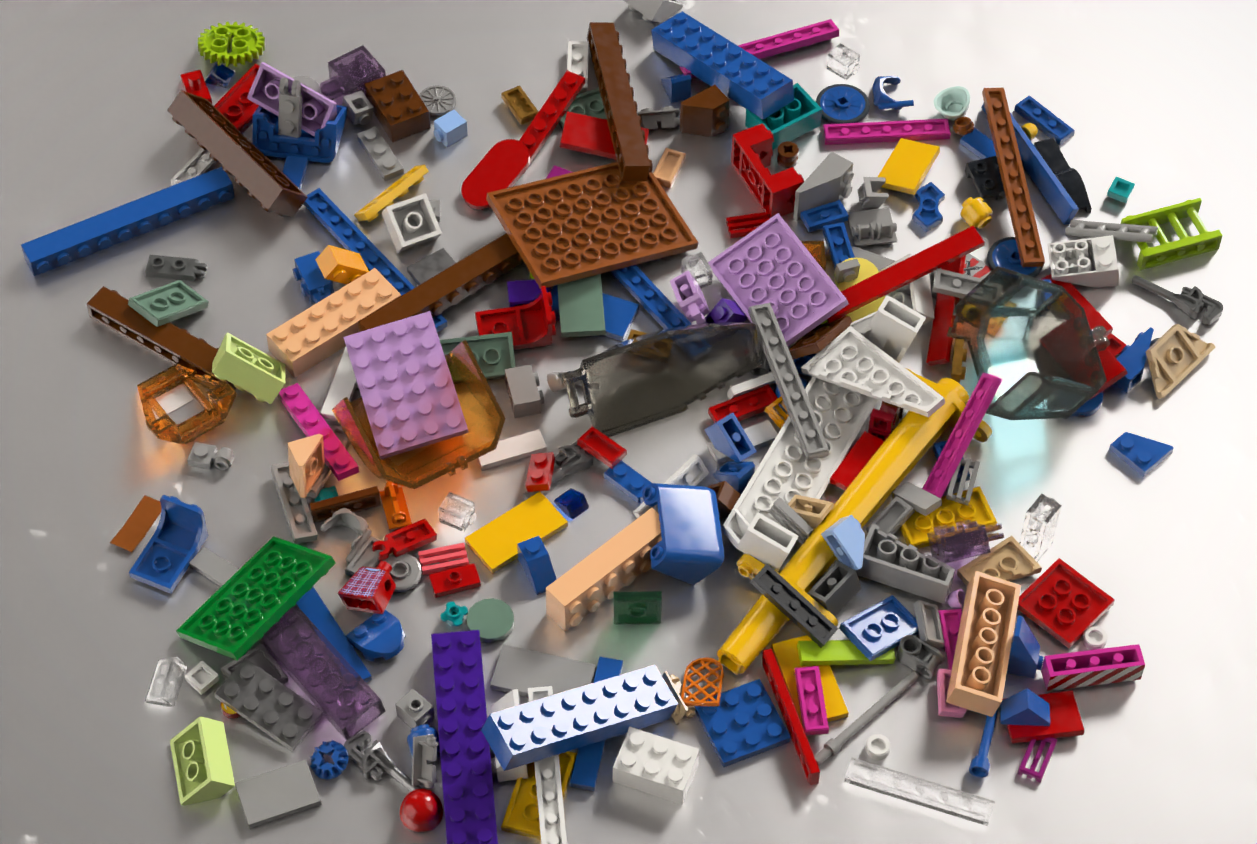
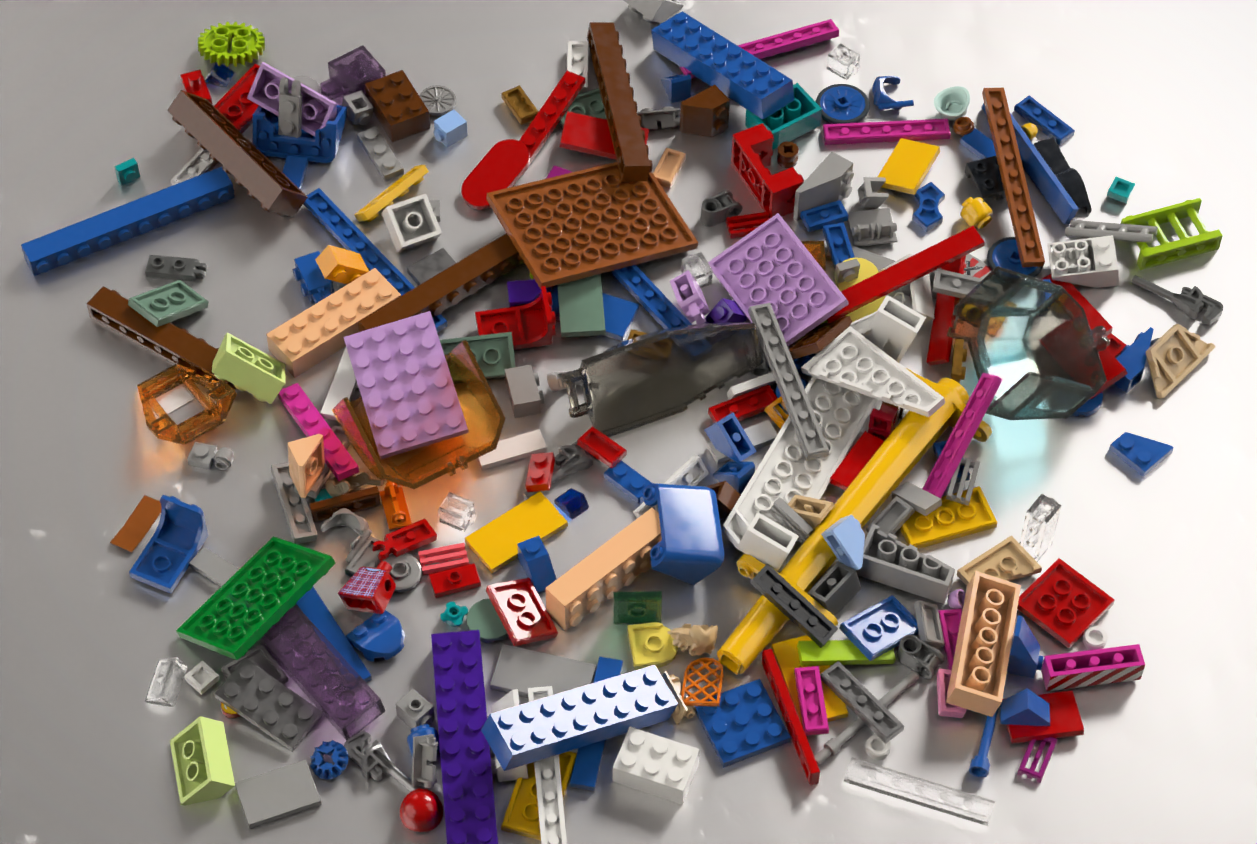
(127, 171): none -> teal plate
(338, 488): none -> dark tan helmet
(521, 611): none -> red tile
(651, 645): none -> light yellow tile
(695, 639): none -> tan hair
(718, 208): none -> dark grey piece
(862, 702): none -> flat silver tile
(962, 541): brick -> none

